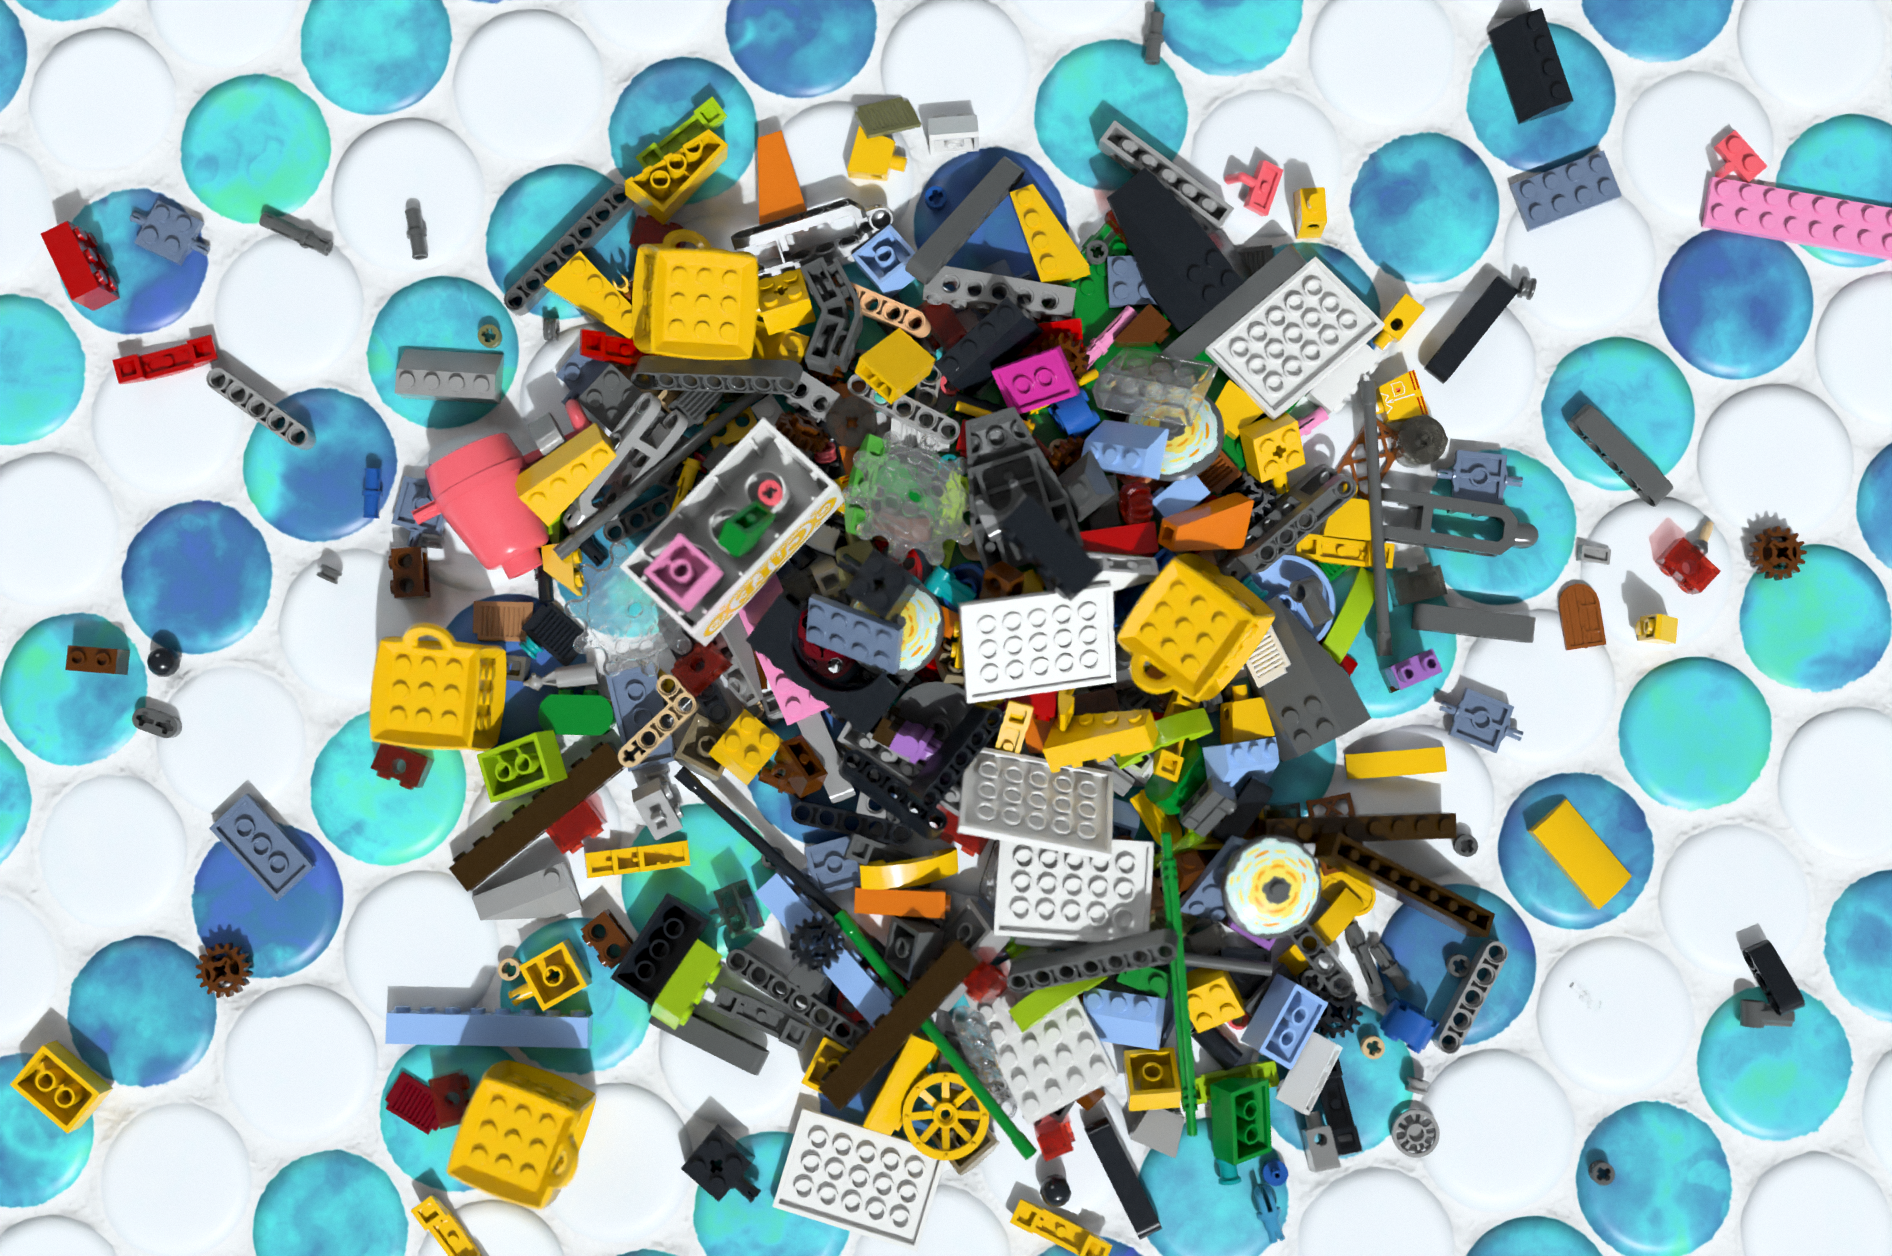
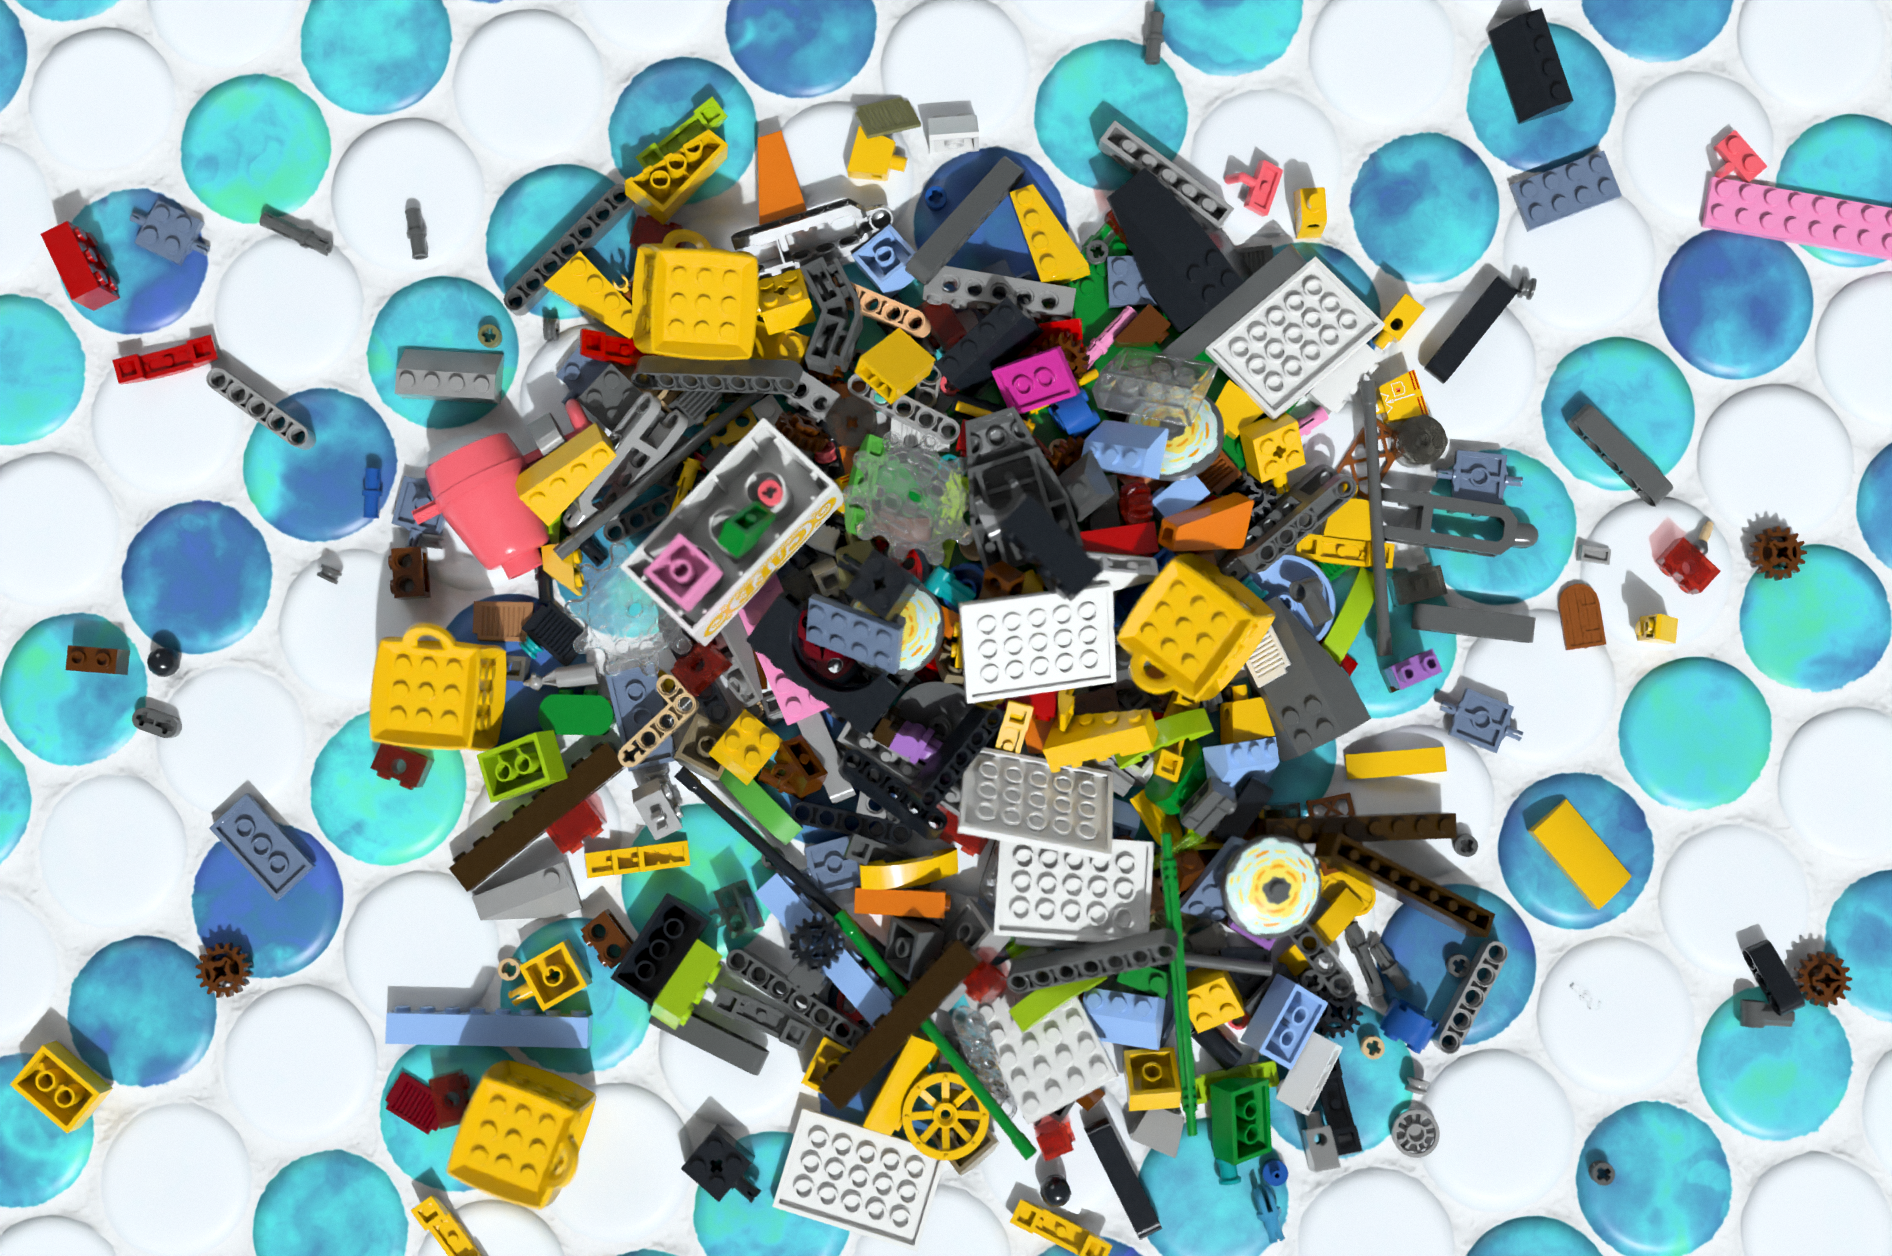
(762, 807): none -> bright green slope
(1827, 989): none -> reddish brown gear

